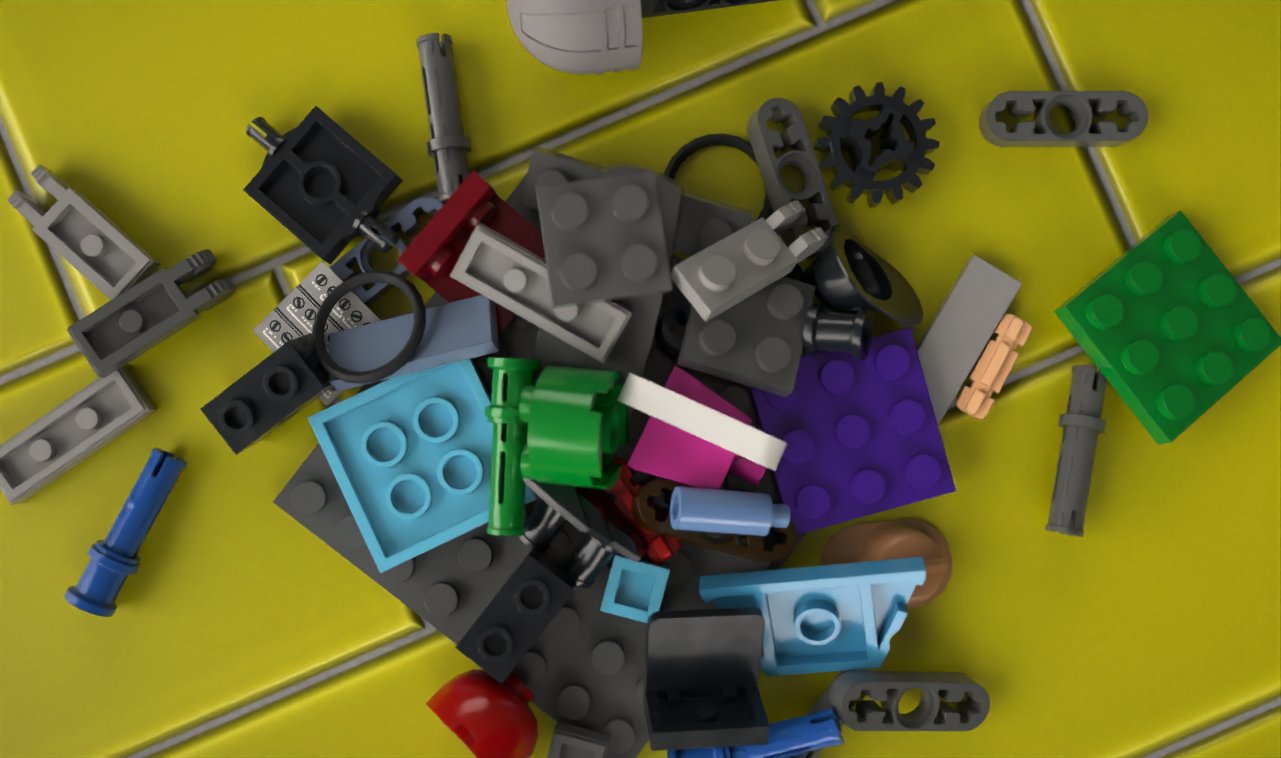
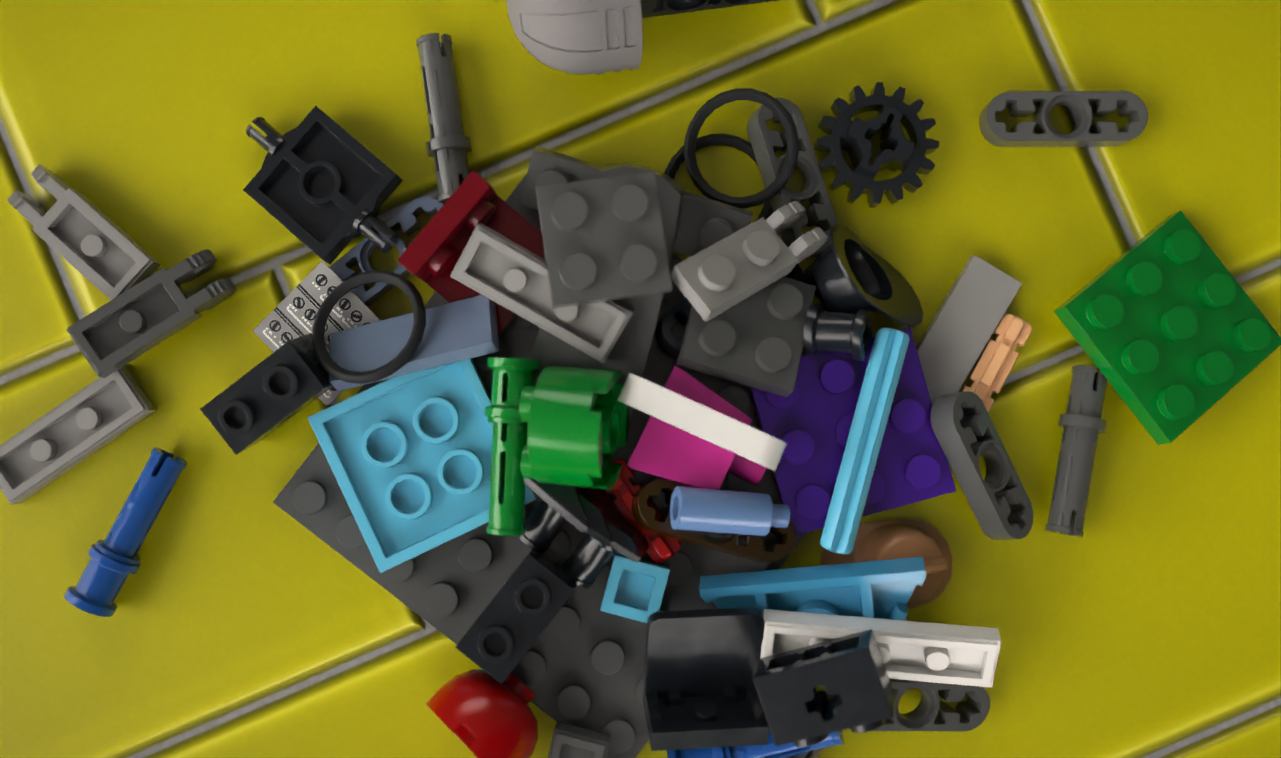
(791, 137): none -> black tyre
(845, 667): none -> black brick
(864, 440): none -> medium azure axle
(907, 647): none -> white tile
(964, 434): none -> dark grey beam

